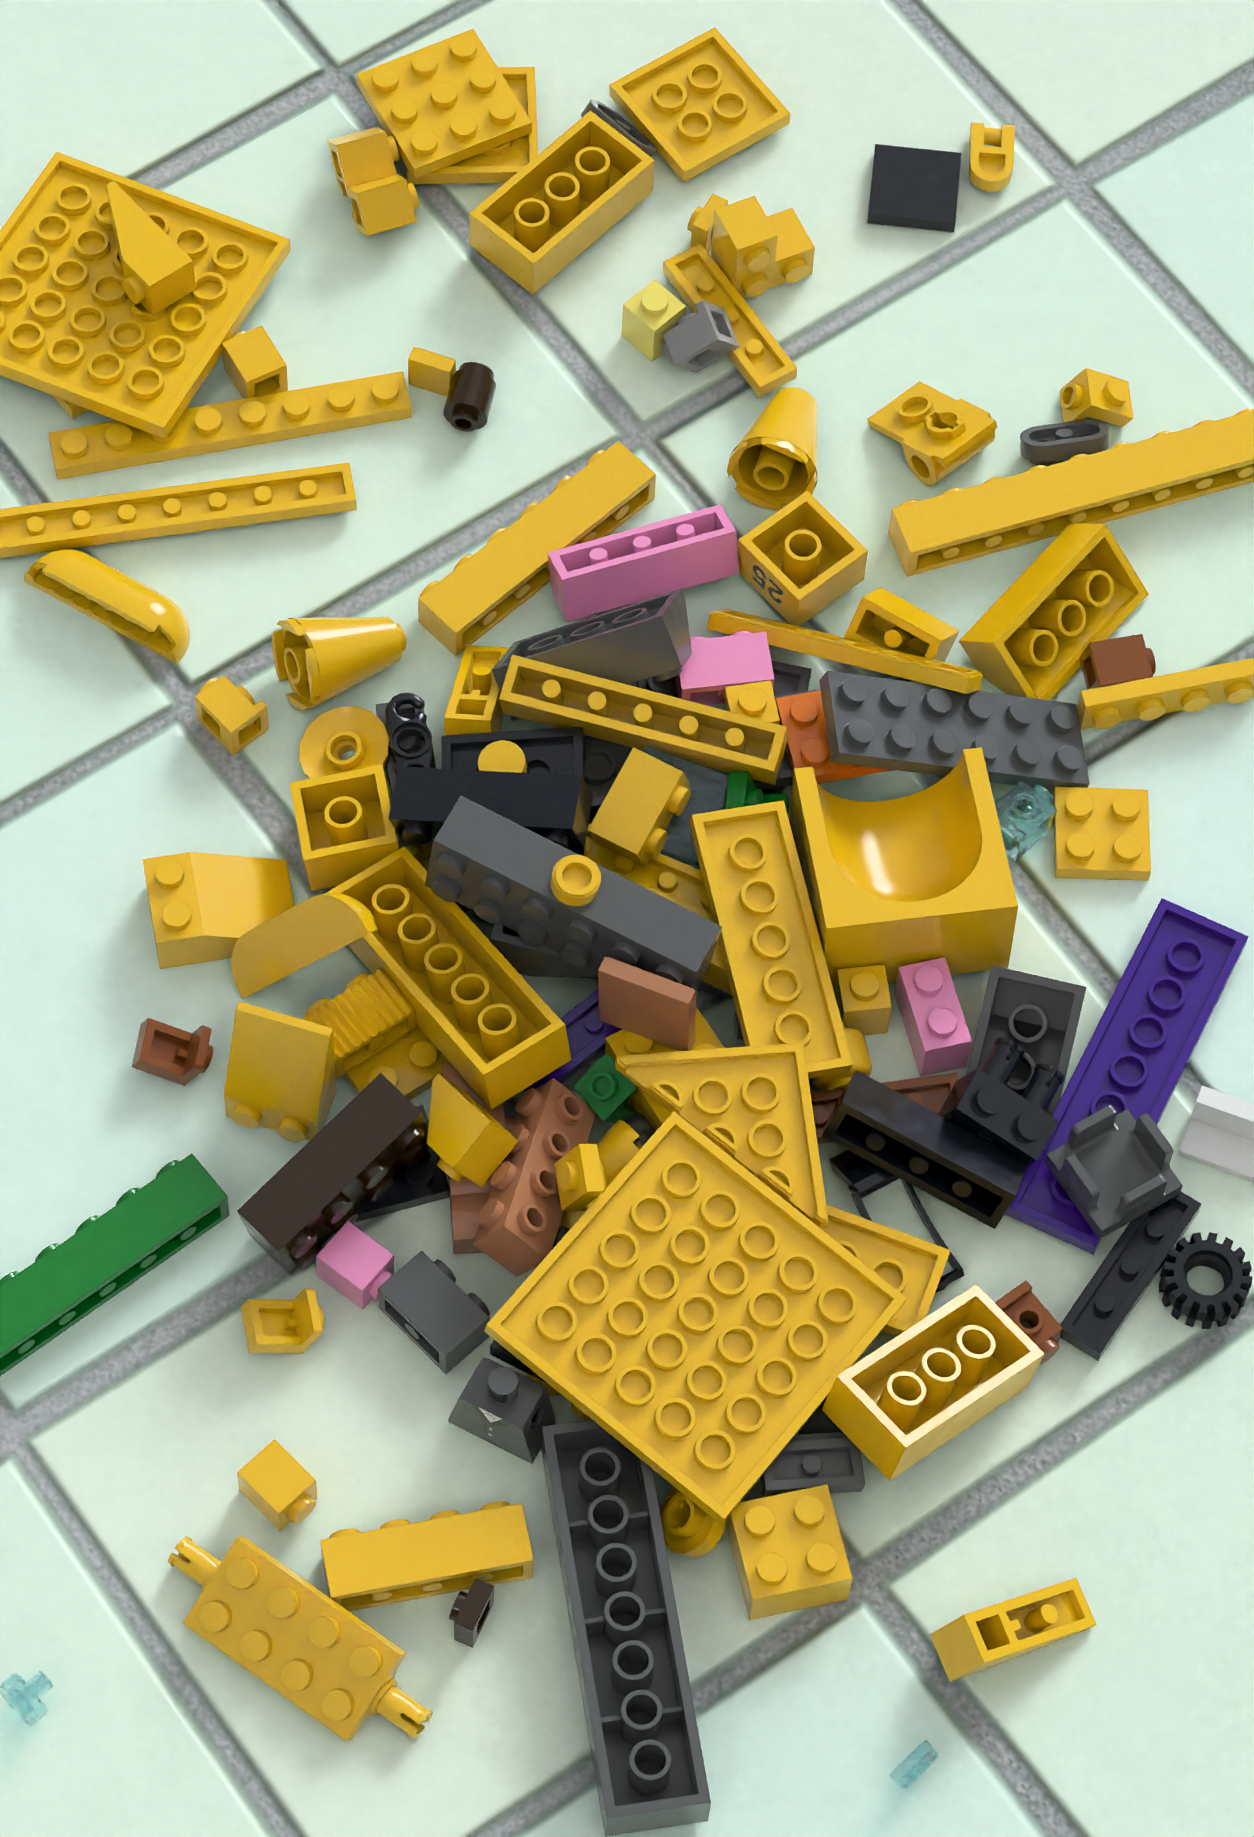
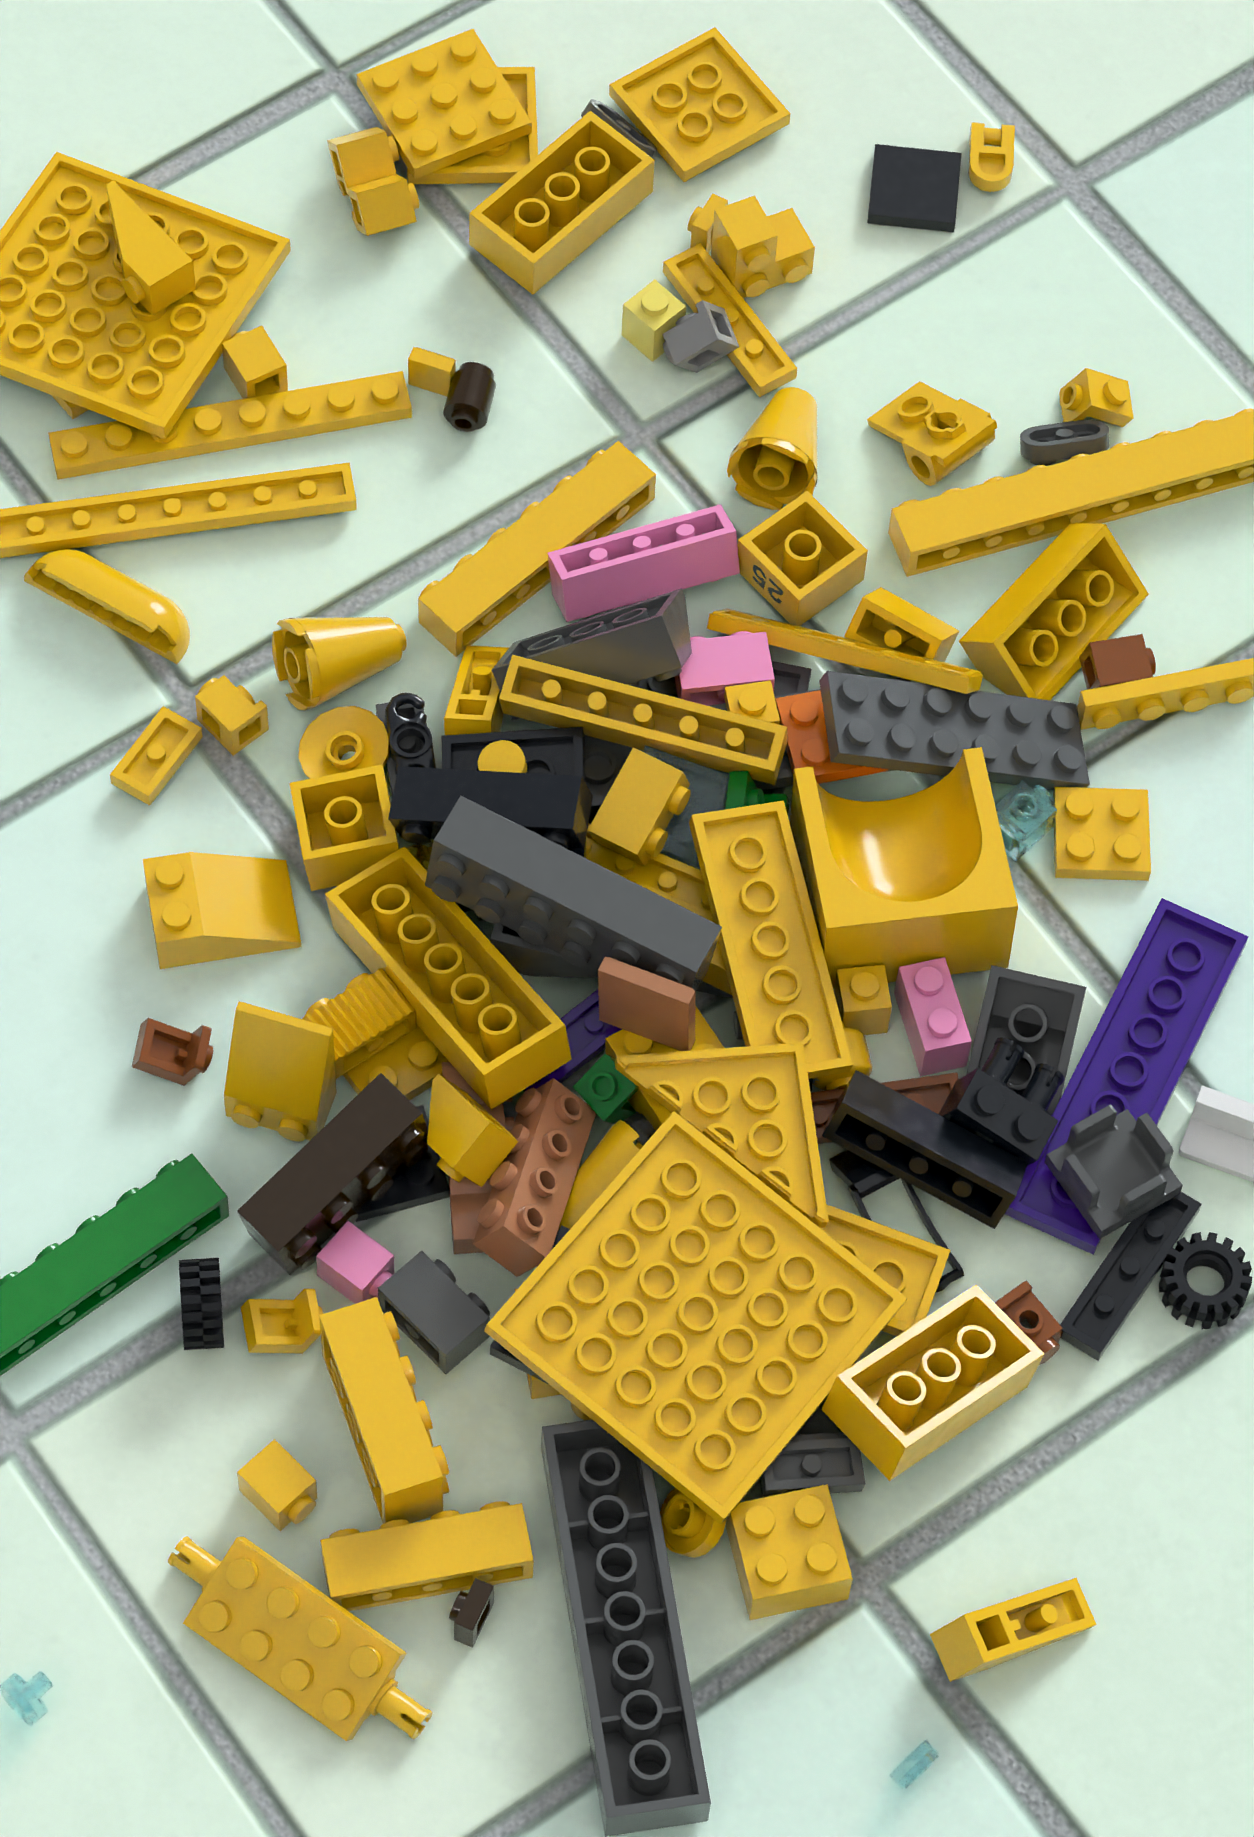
(156, 755): none -> yellow plate
(201, 1303): none -> black tyre
(297, 939): yellow brick -> none
(383, 1411): none -> yellow brick
(501, 1407): dark grey torso -> none
(575, 880): yellow tile -> none
(580, 1177): yellow bracket -> none

